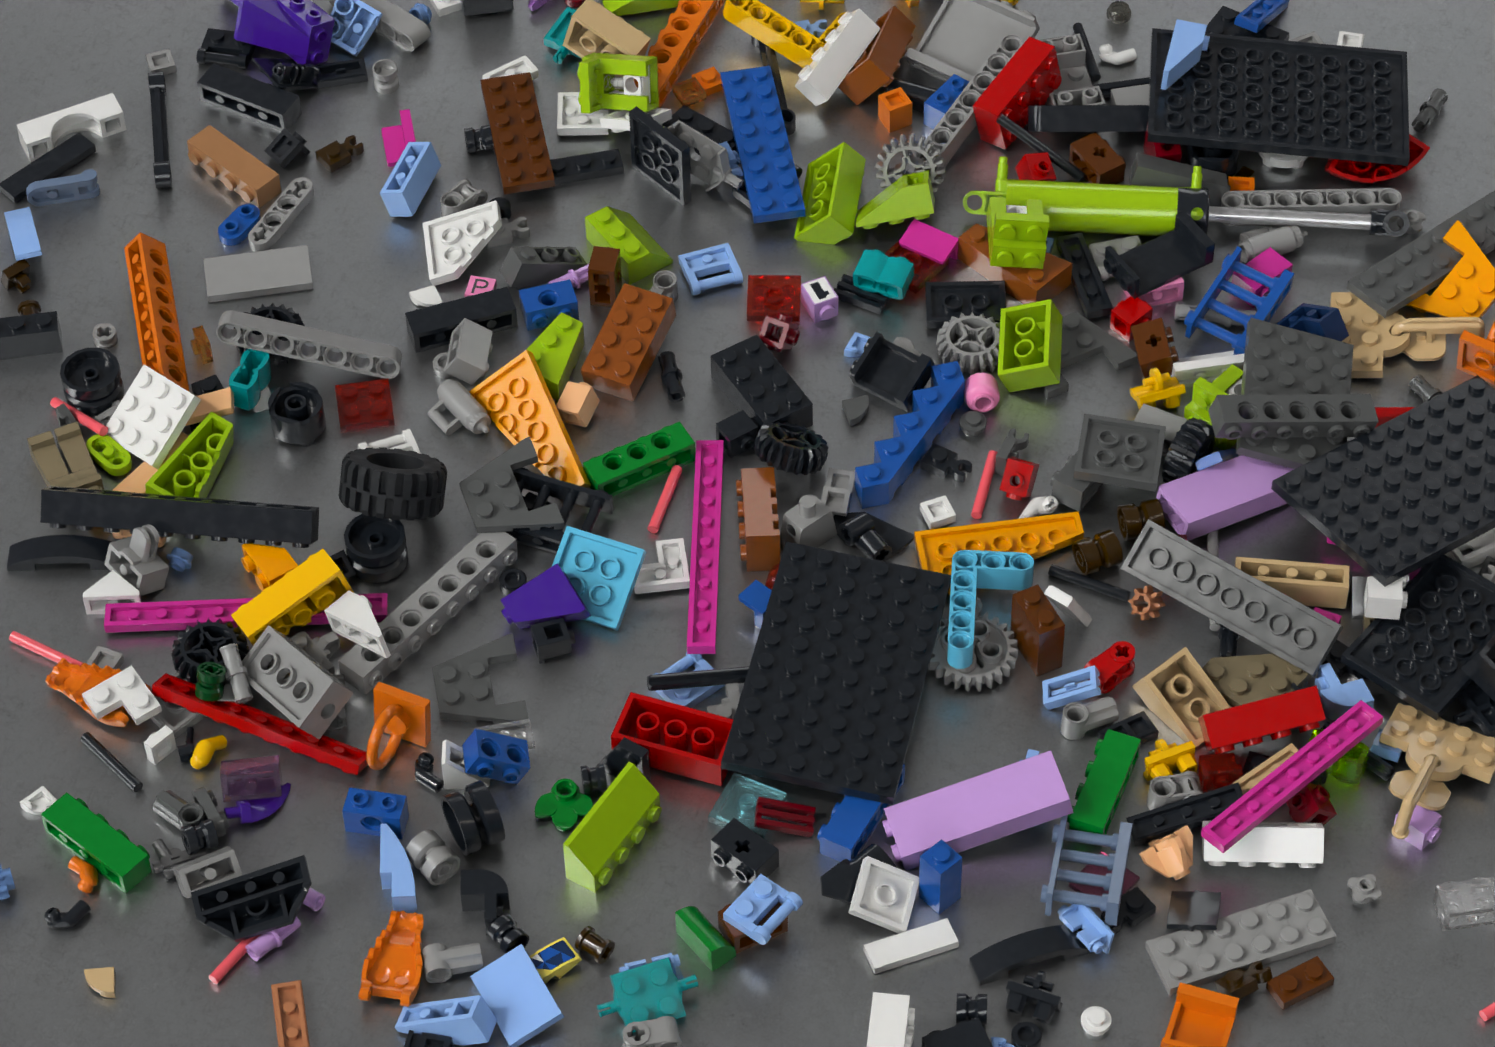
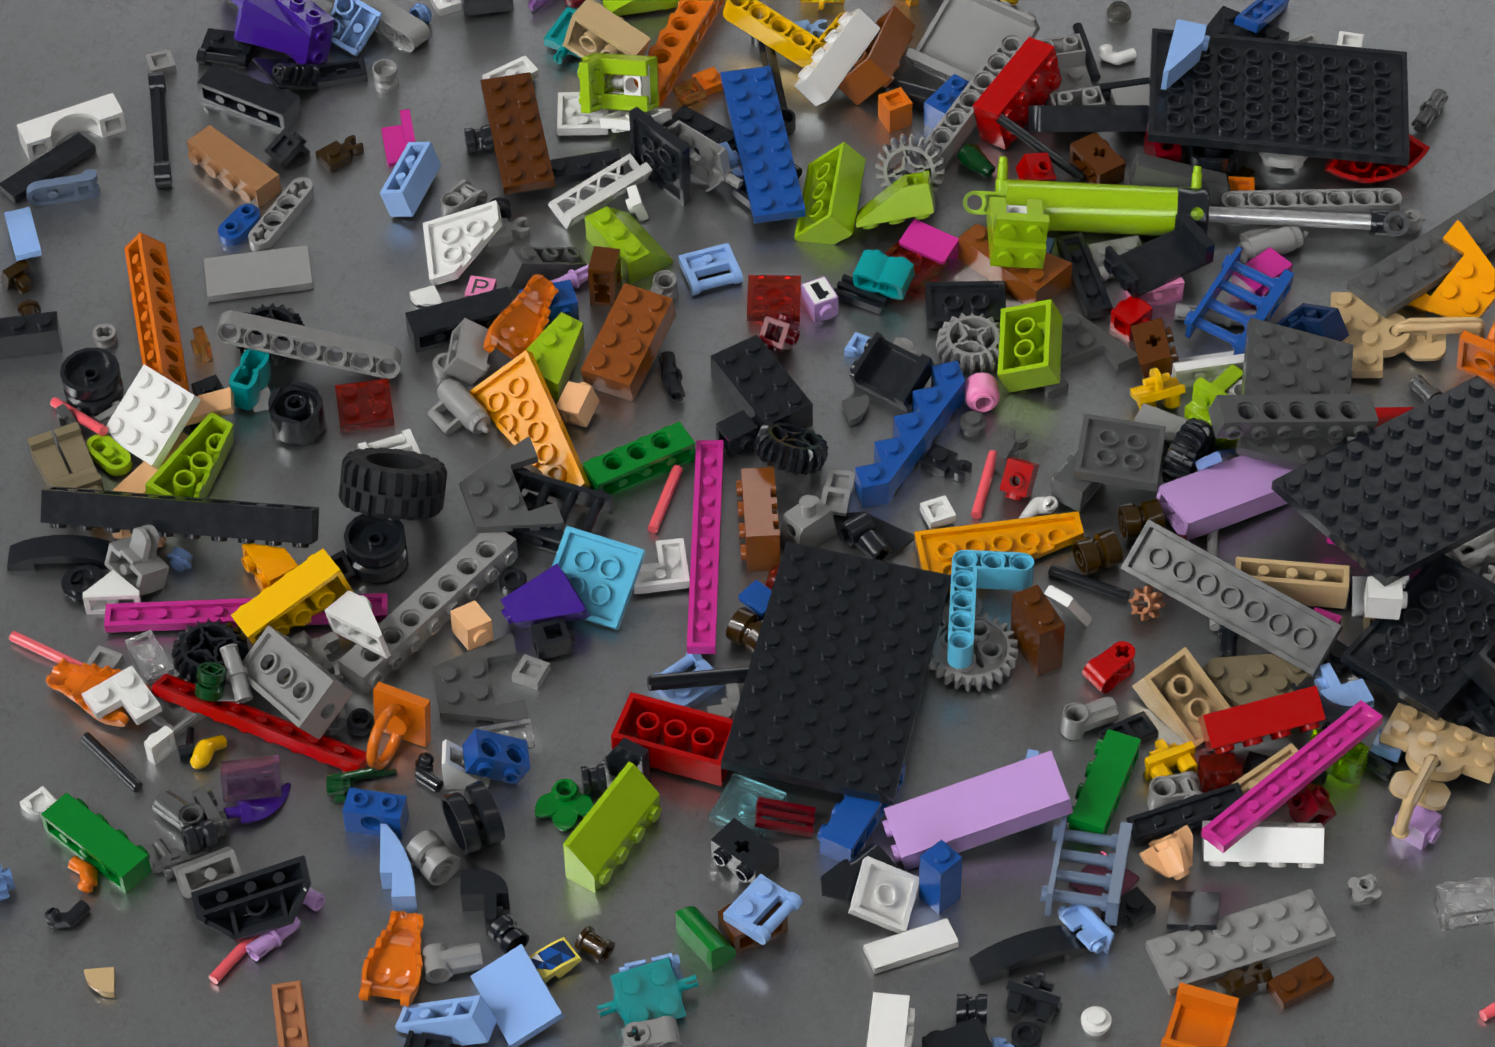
(73, 580): none -> black gear
(149, 657): none -> clear plate
(338, 783): none -> dark green plant
(360, 716): none -> black plate
(472, 625): none -> light nougat brick
(523, 319): none -> orange animal
(530, 672): none -> light grey tile
(601, 195): none -> white fence
(636, 204): none -> white plate
(744, 628): none -> dark brown wheel
(975, 160): none -> dark green cone
(1071, 691): light blue tile -> none

